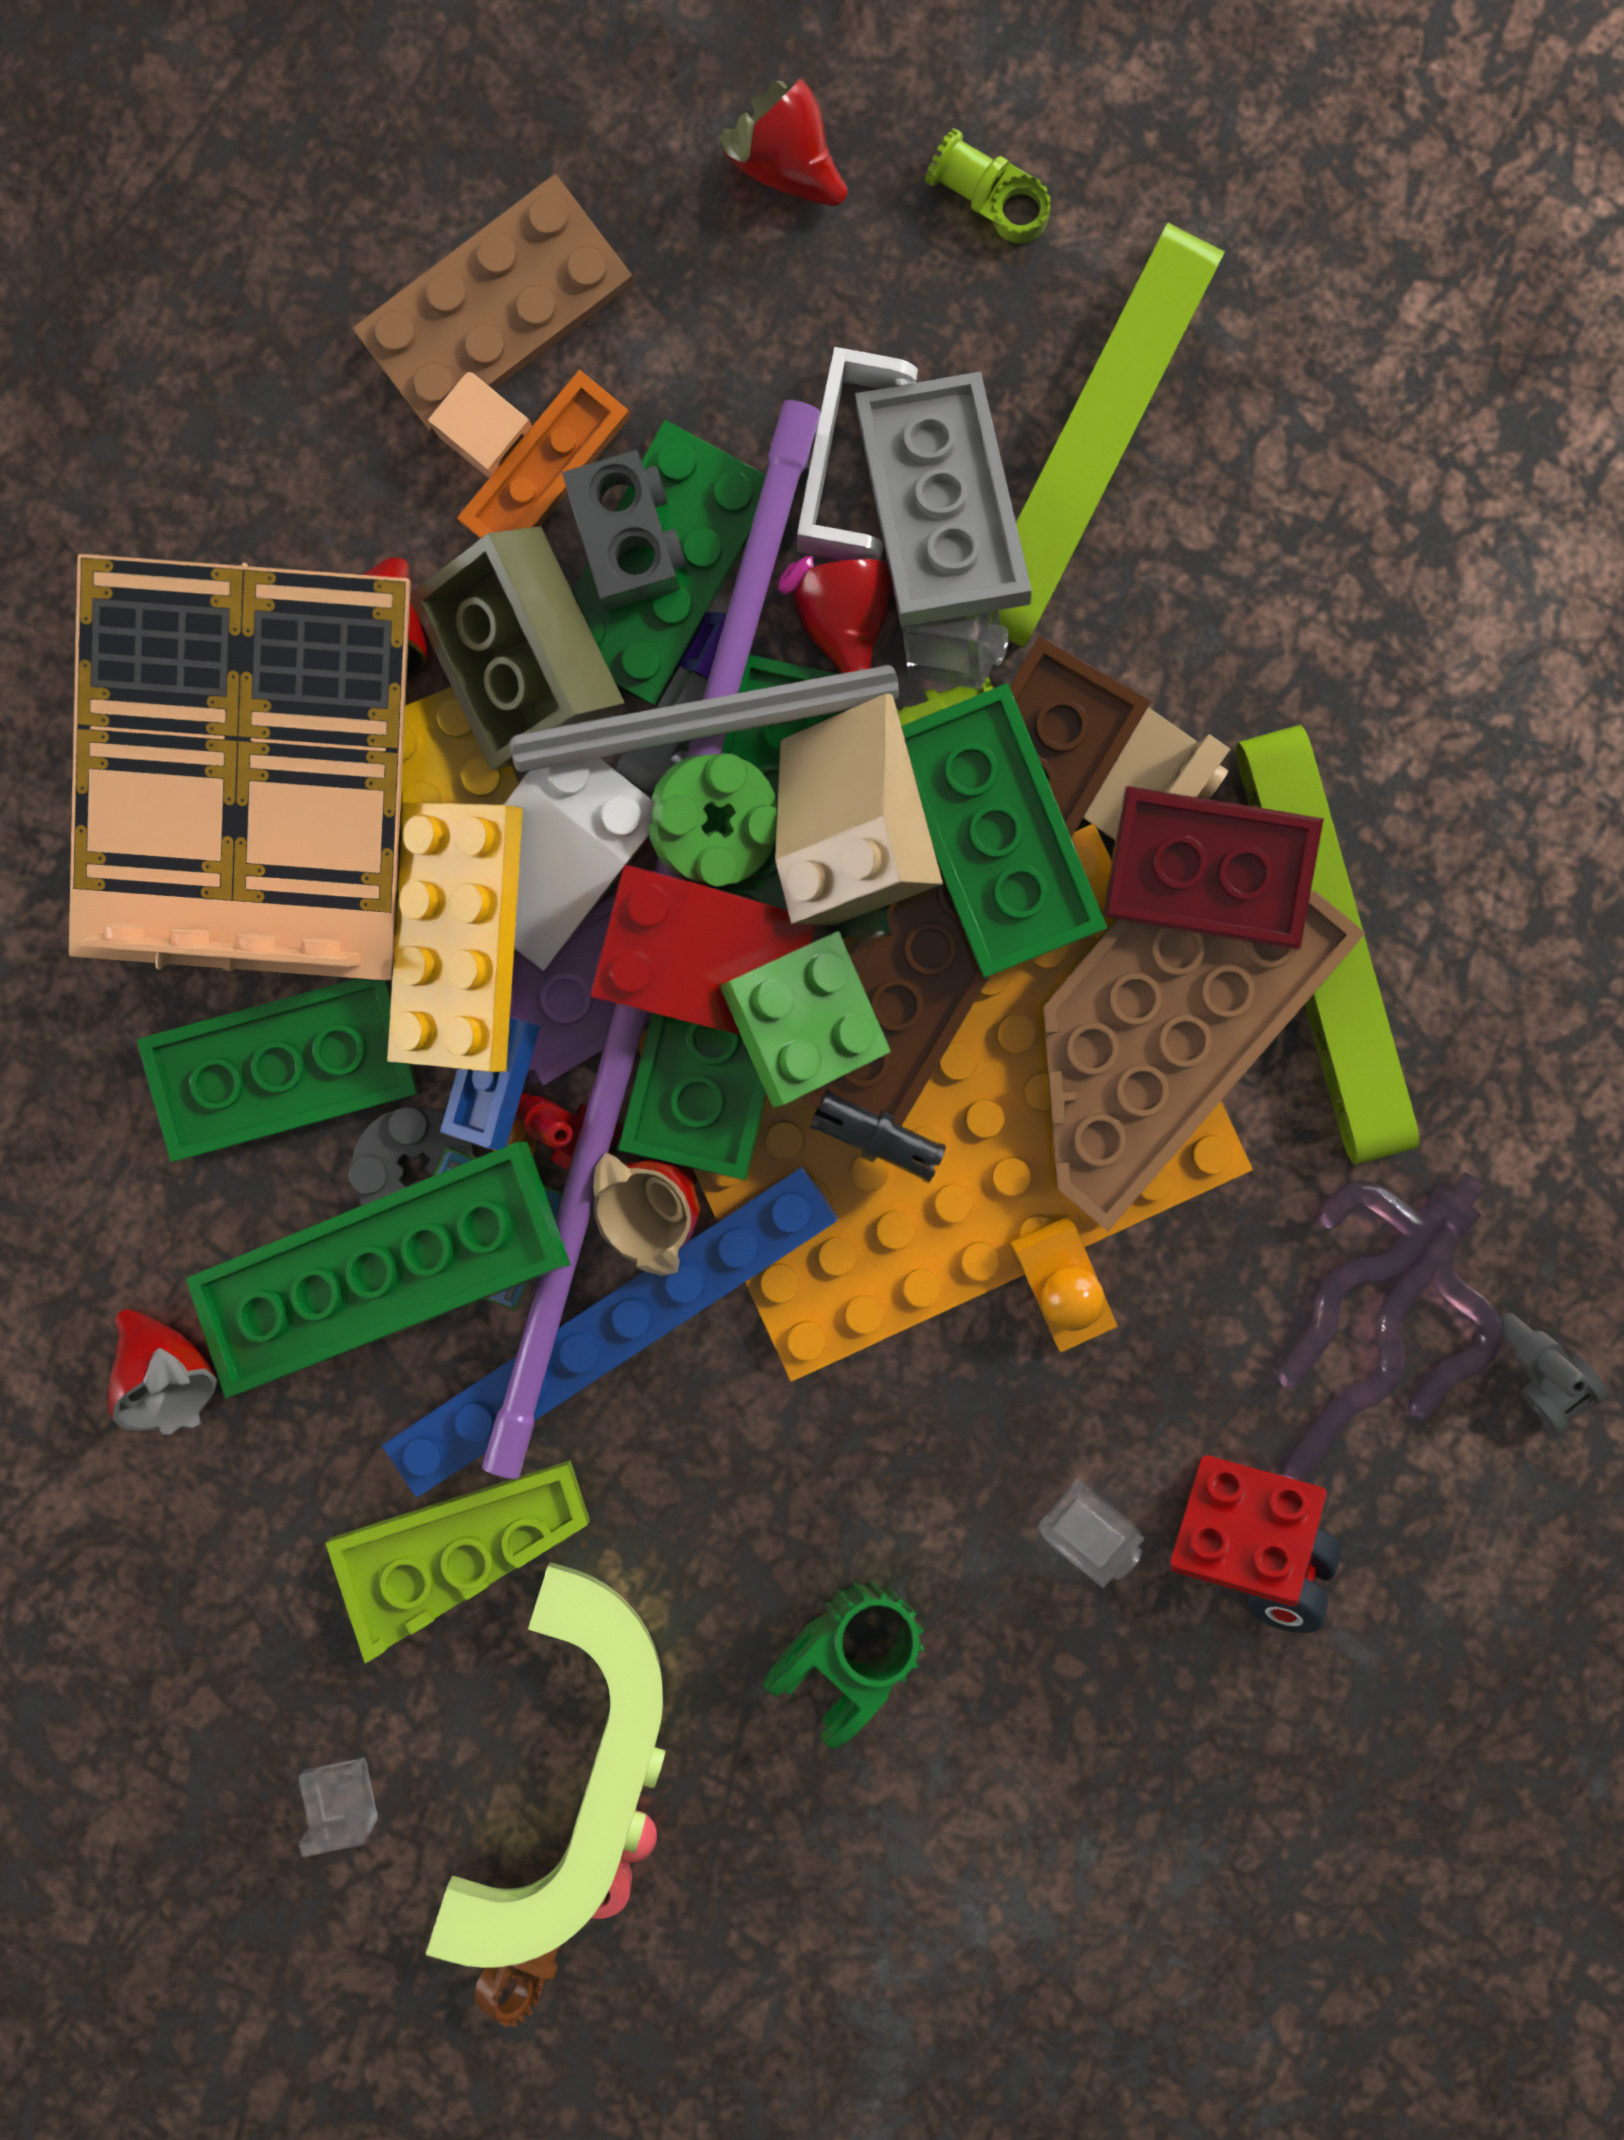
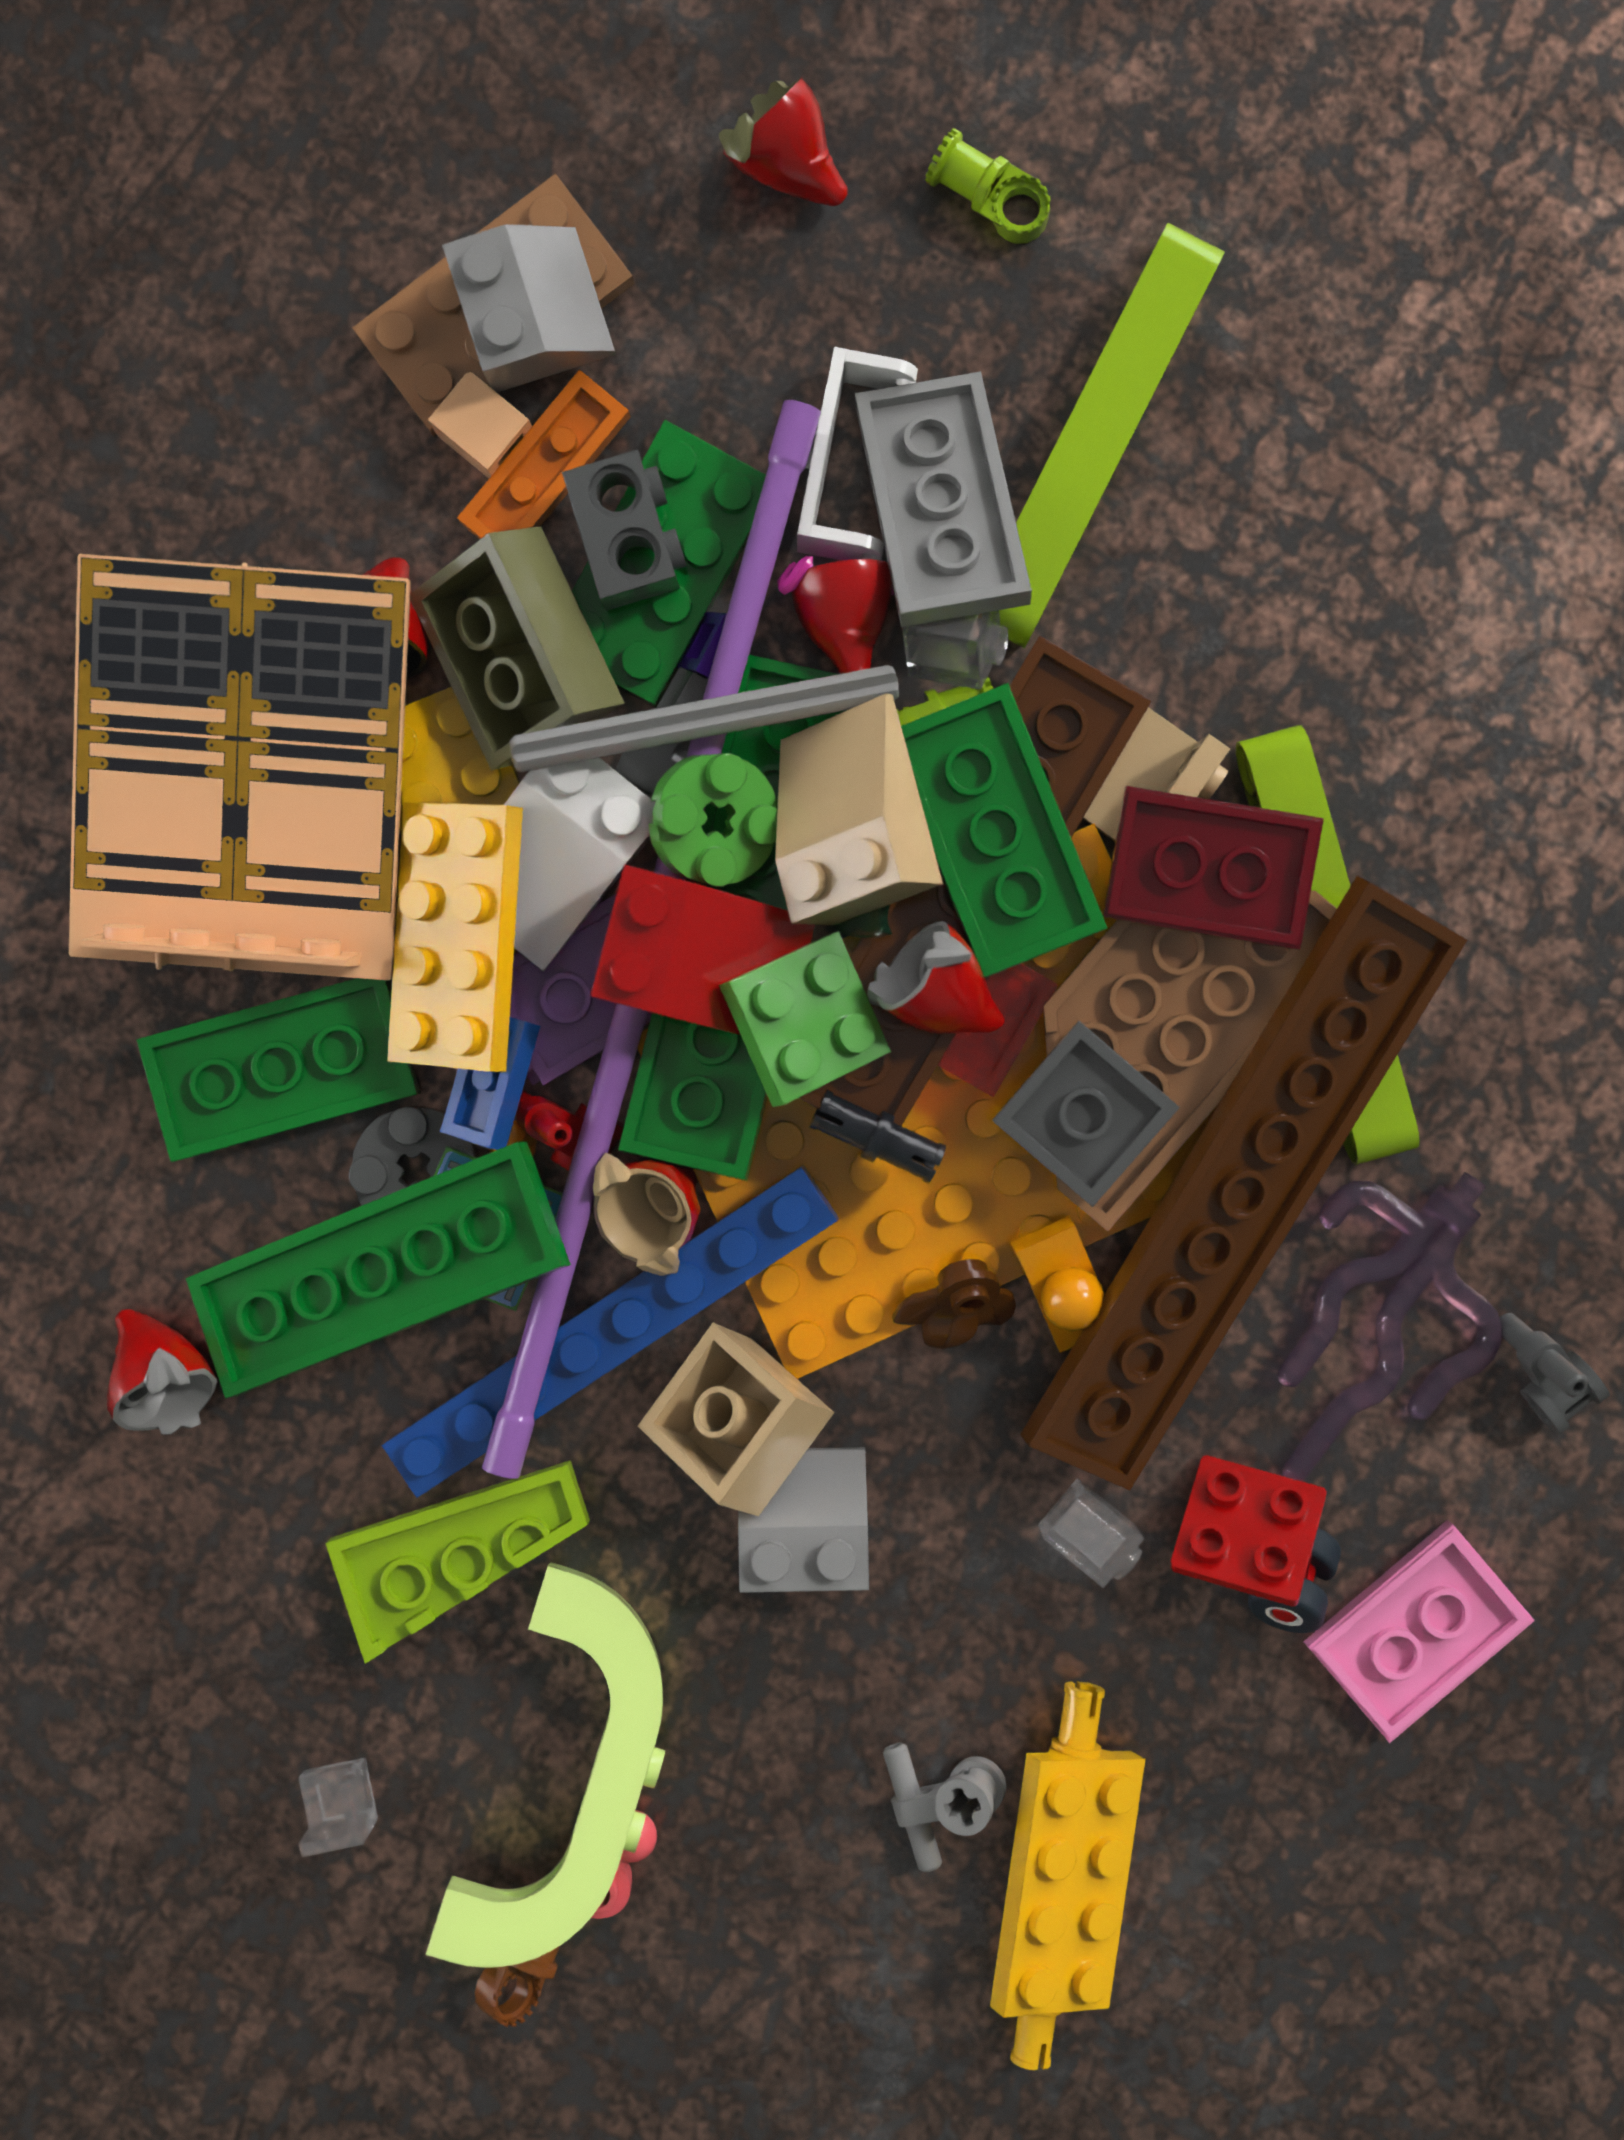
(528, 302): none -> light grey slope
(735, 1420): none -> tan brick
(810, 1529): none -> light grey slope
(863, 1682): green piece -> none
(936, 985): none -> hat
(949, 1802): none -> light grey piece
(960, 1303): none -> reddish brown plate
(987, 1057): none -> clear red plate
(1066, 1878): none -> yellow plate
(1085, 1113): none -> dark grey plate
(1244, 1184): none -> reddish brown plate
(1419, 1631): none -> bright pink tile

